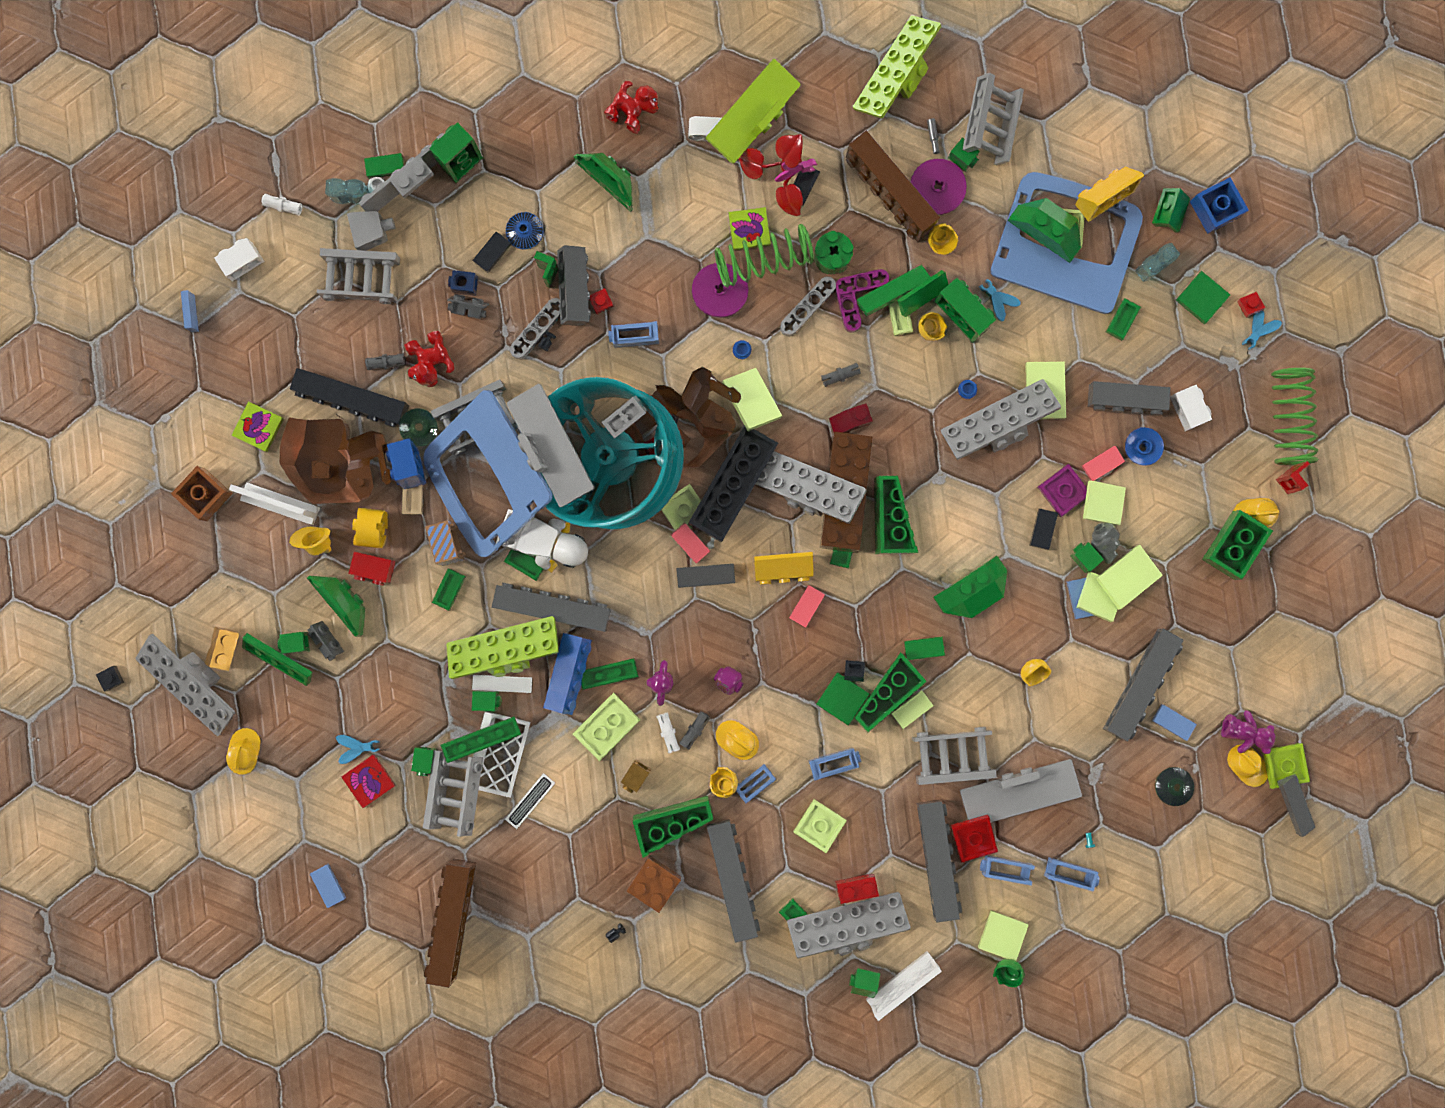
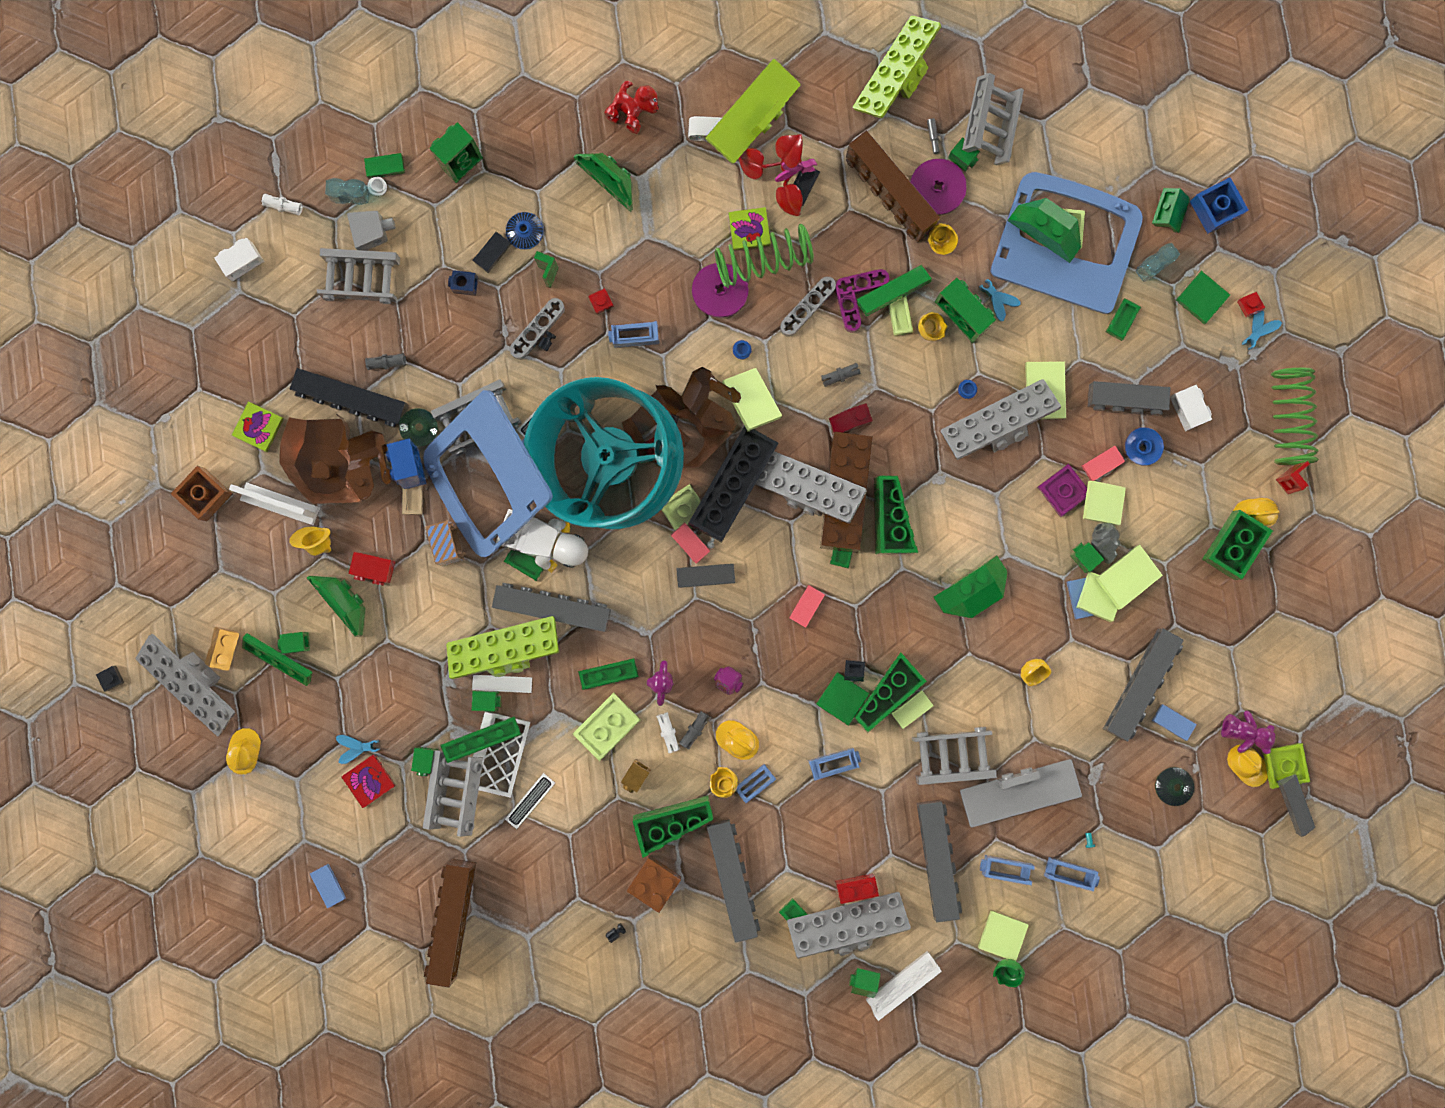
(189, 311): medium blue tile -> none
(320, 633): dark grey hinge -> none
(370, 528): yellow brick -> none
(402, 180): light grey bracket -> none
(424, 371): red animal -> none
(448, 589): green tile -> none
(460, 304): dark grey hinge -> none
(549, 446): light grey bracket -> none
(567, 674): blue brick -> none
(573, 285): dark grey brick -> none
(624, 416): light grey hinge -> none
(783, 567): yellow slope -> none
(819, 826): yellowish green tile -> none
(832, 242): green brick -> none
(922, 293): green tile -> none
(924, 648): green tile -> none
(974, 838): red tile -> none
(1043, 529): black tile -> none
(1108, 192): yellow slope -> none

